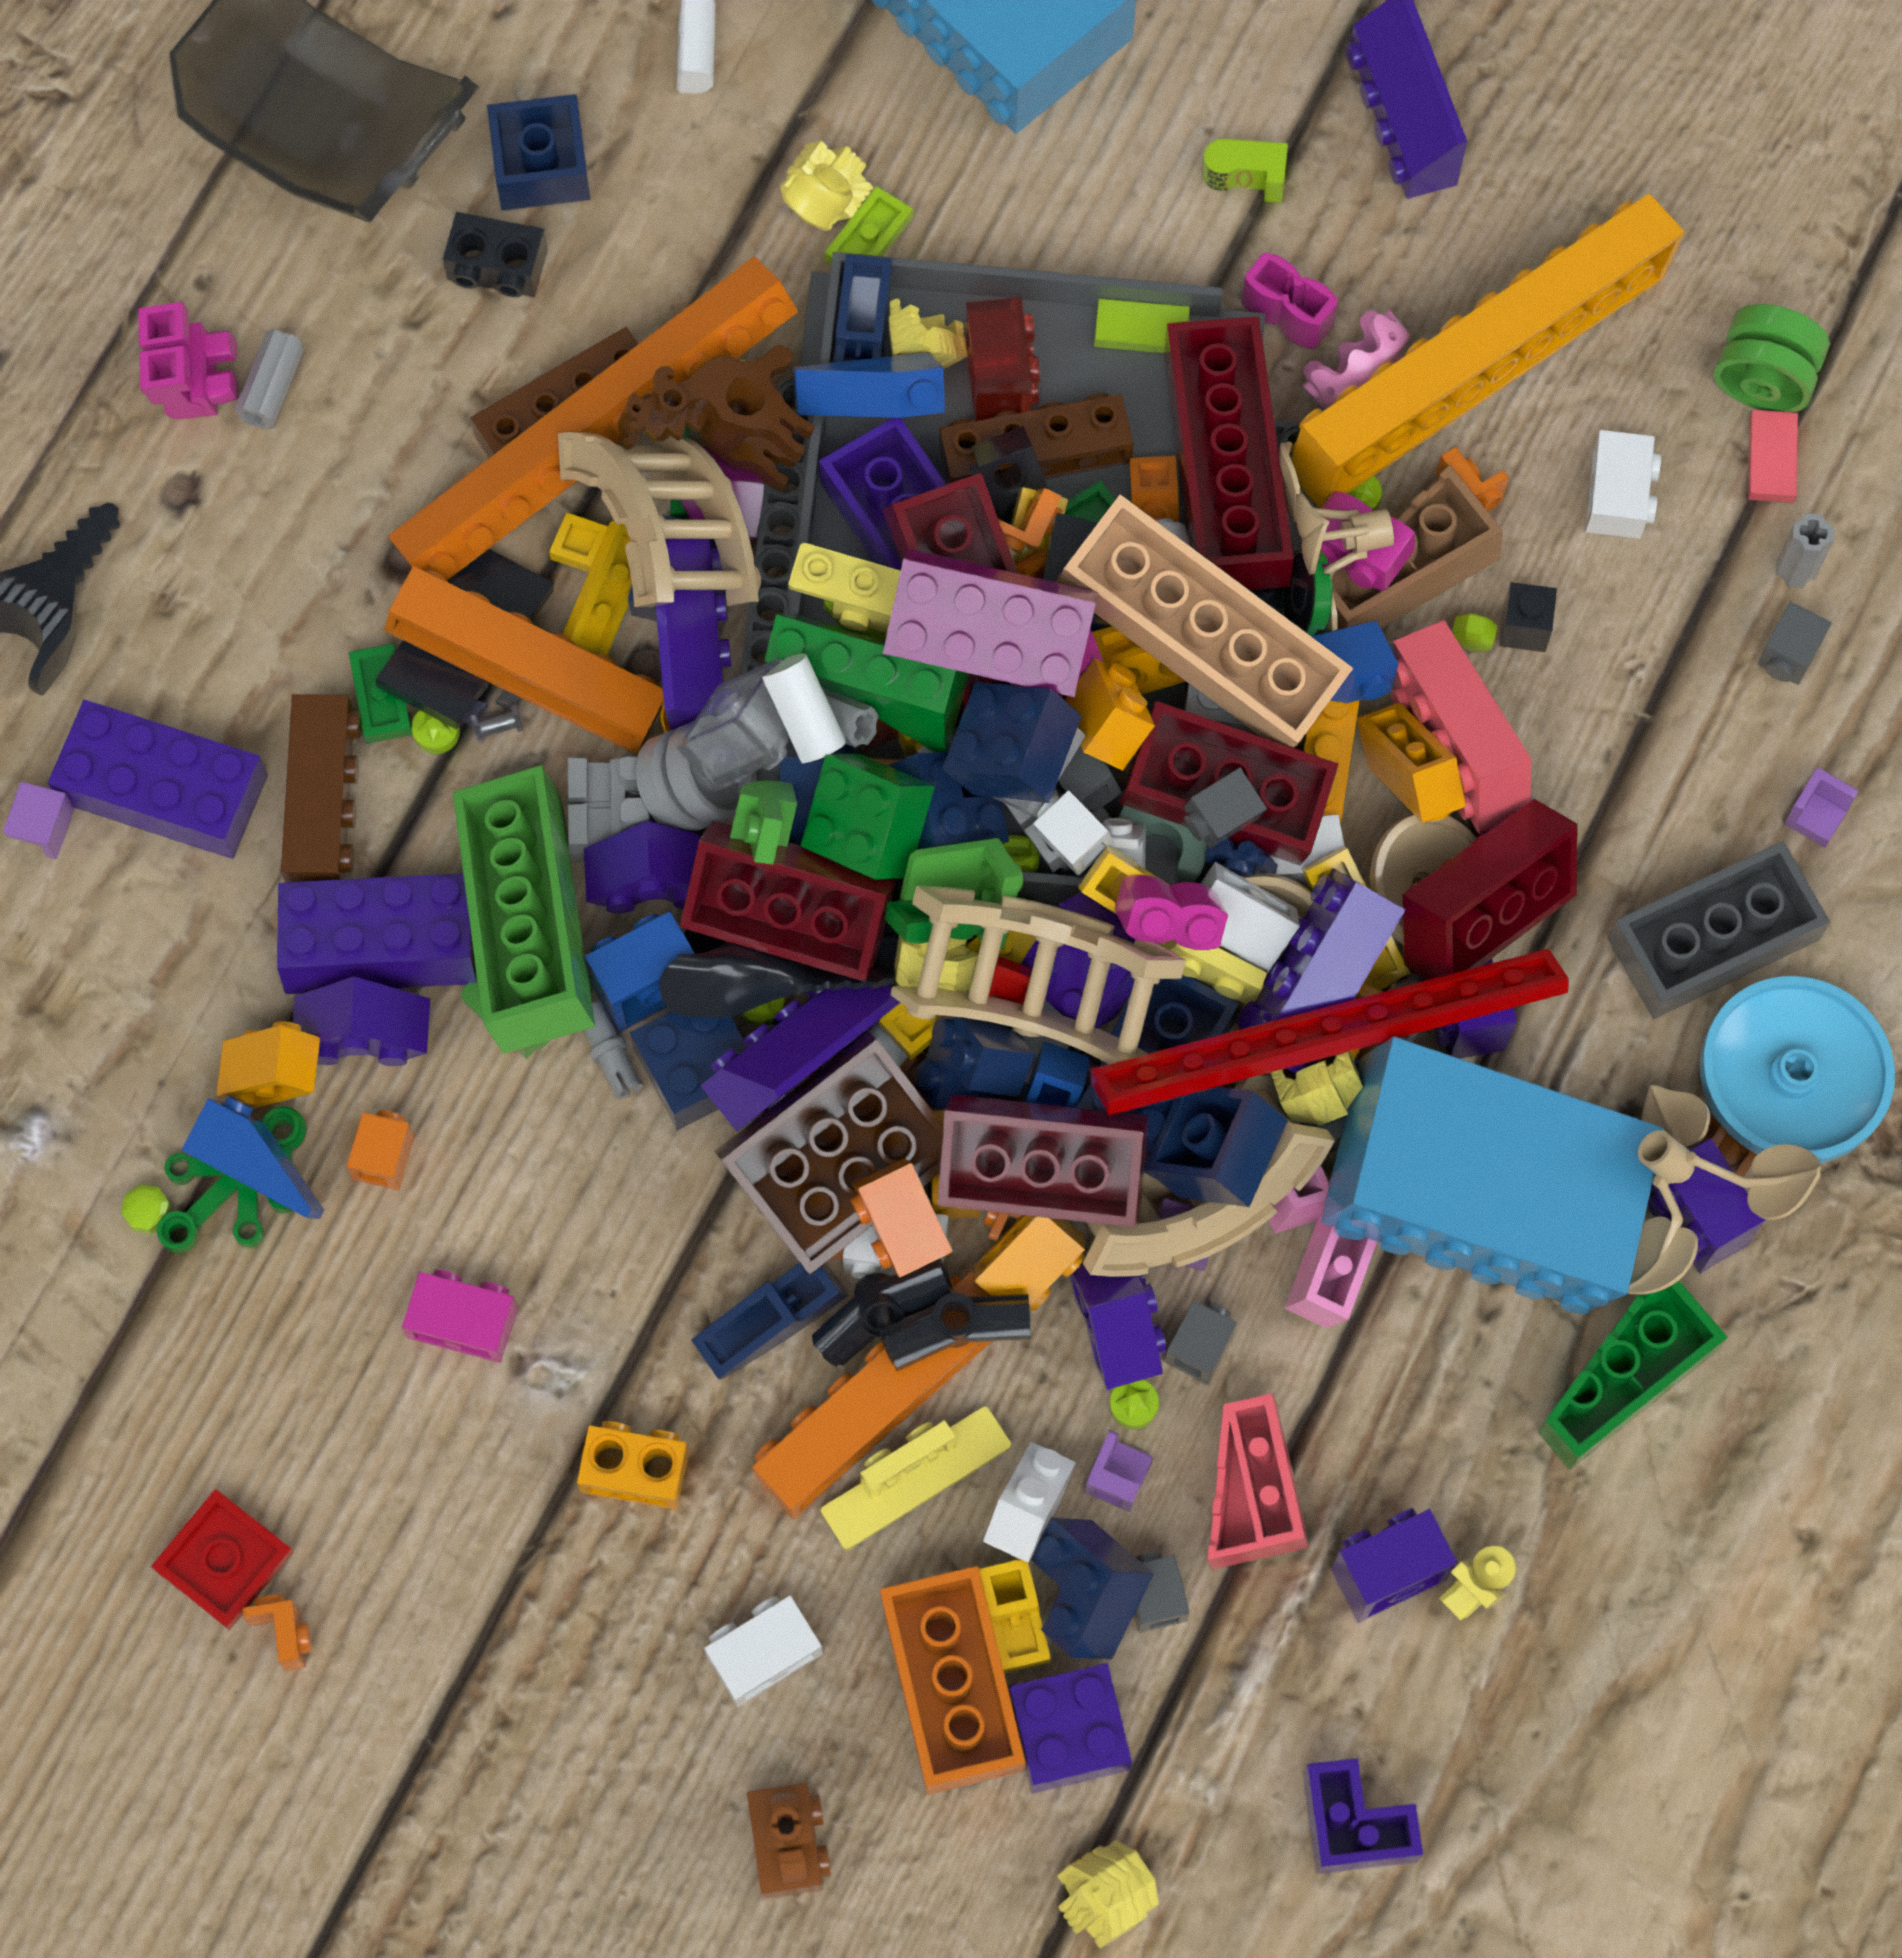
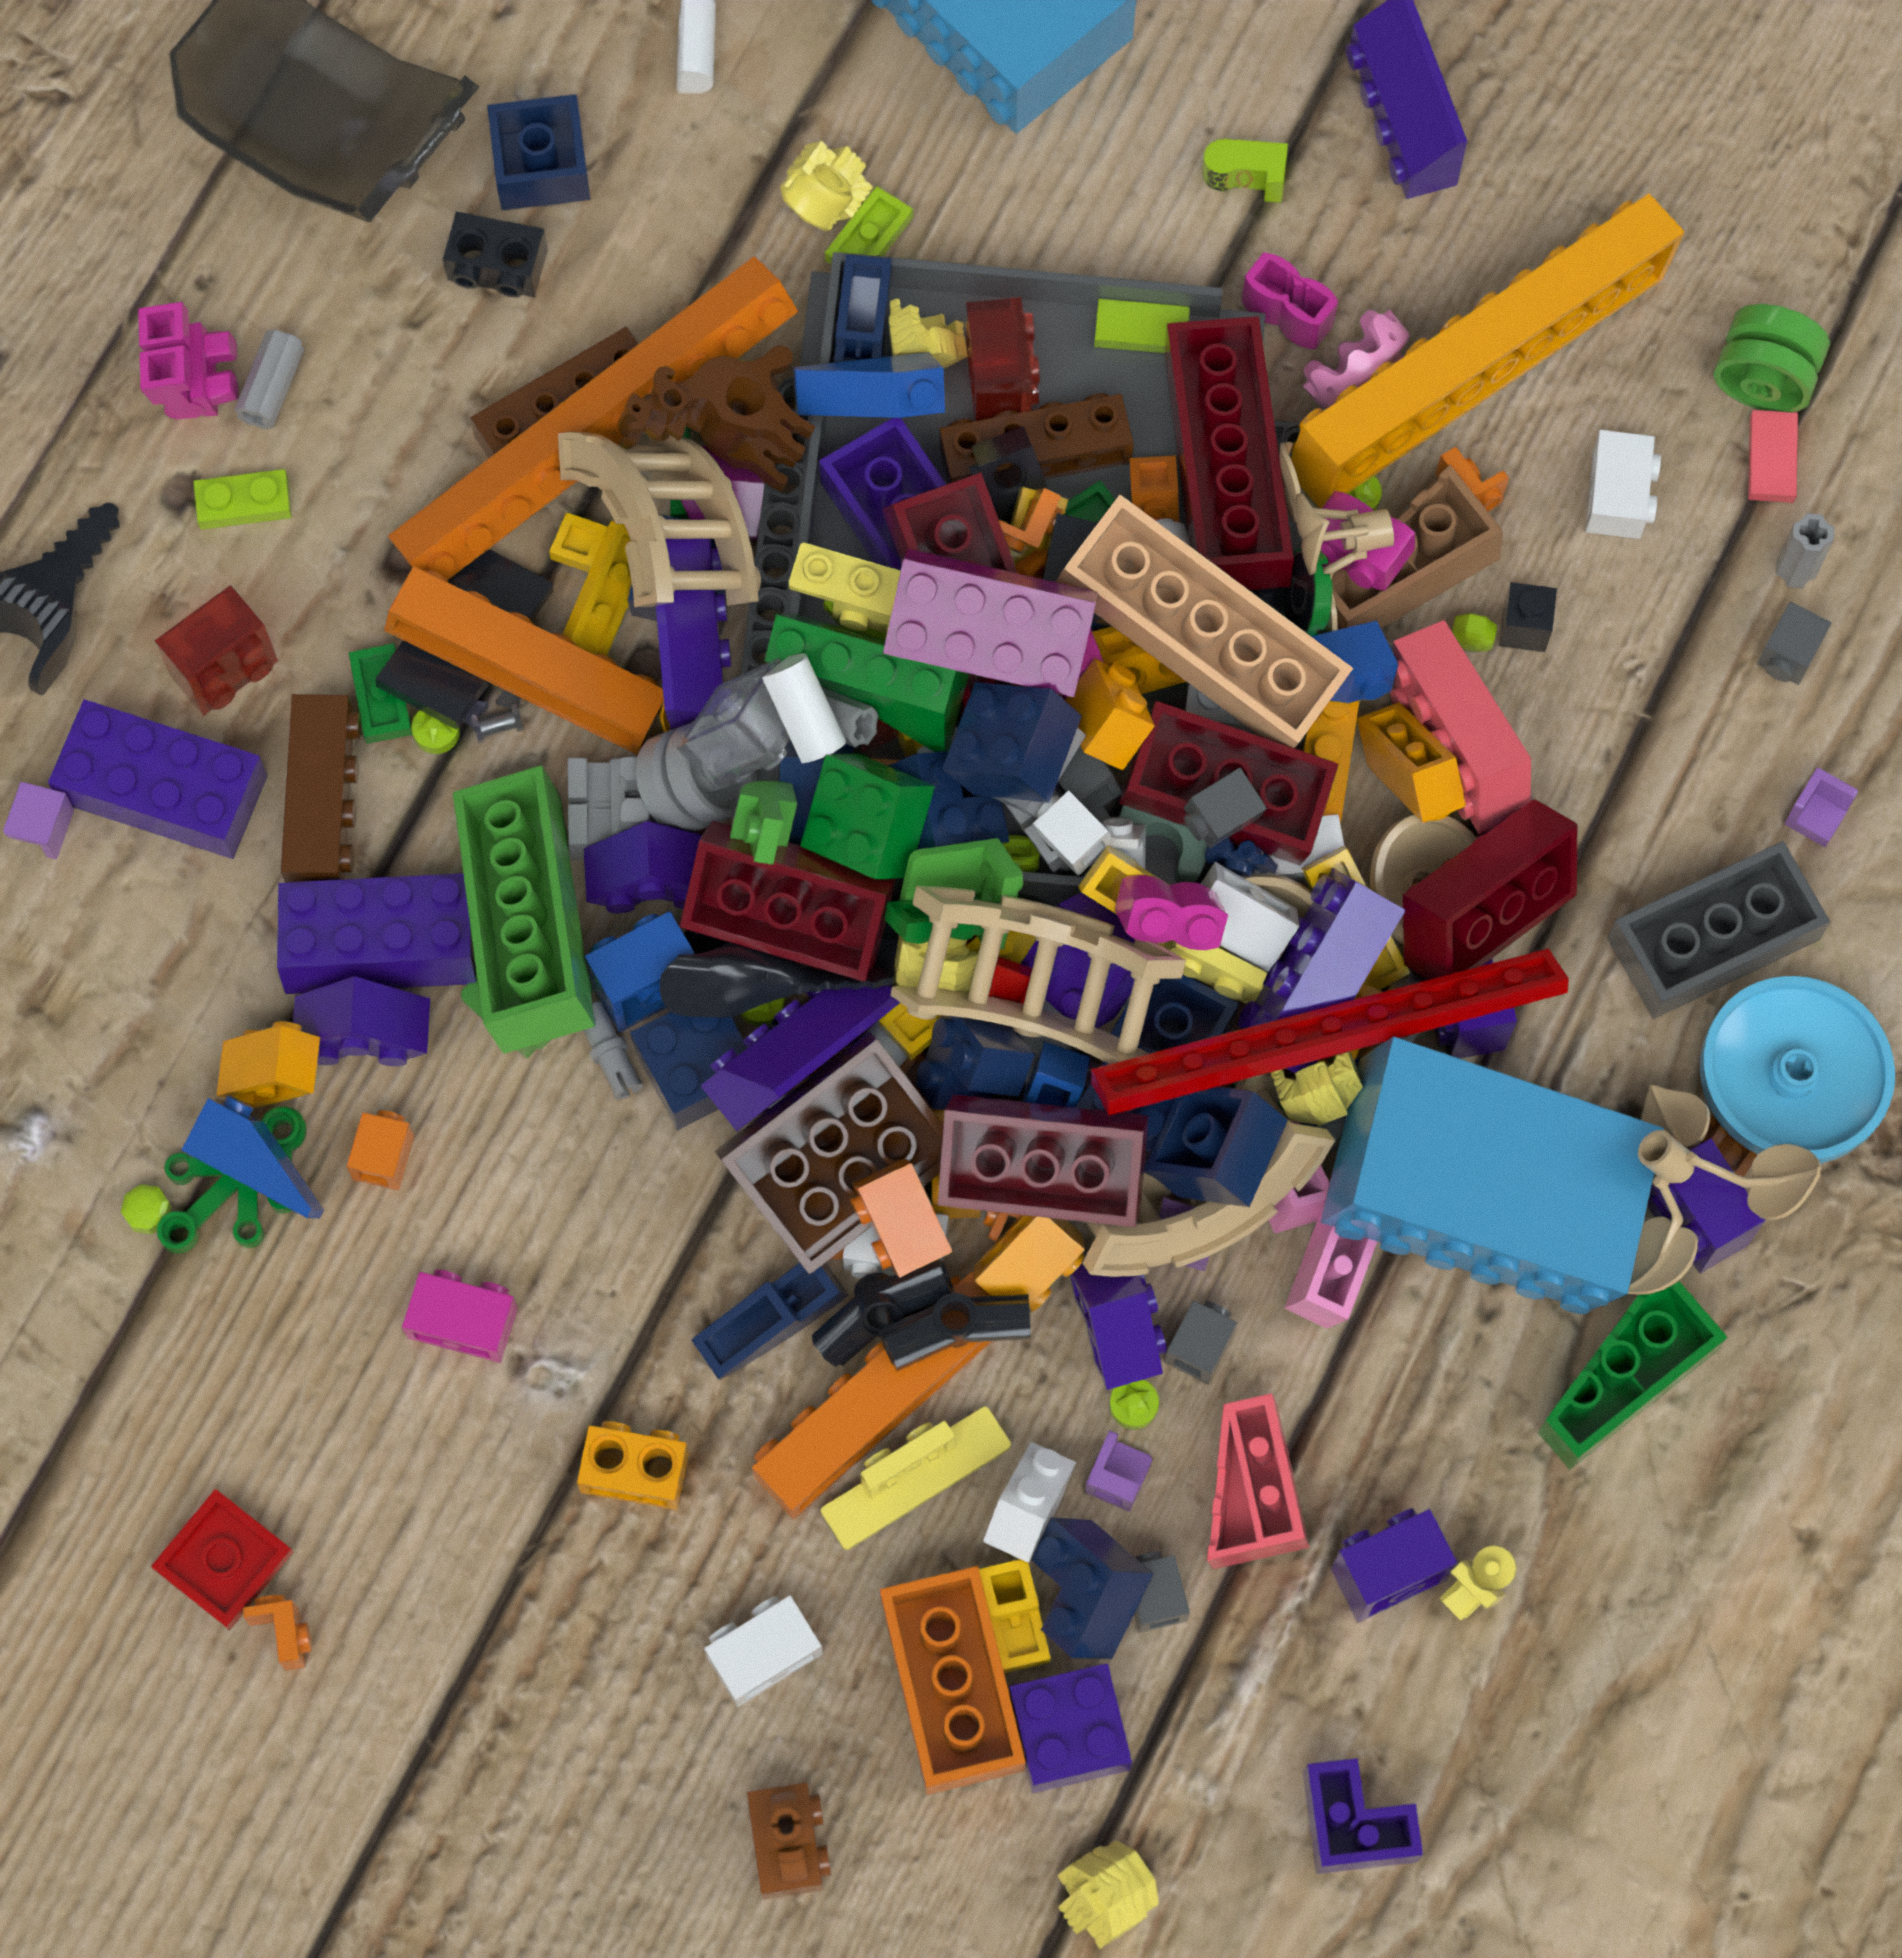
(217, 651): none -> clear red brick
(242, 499): none -> lime plate

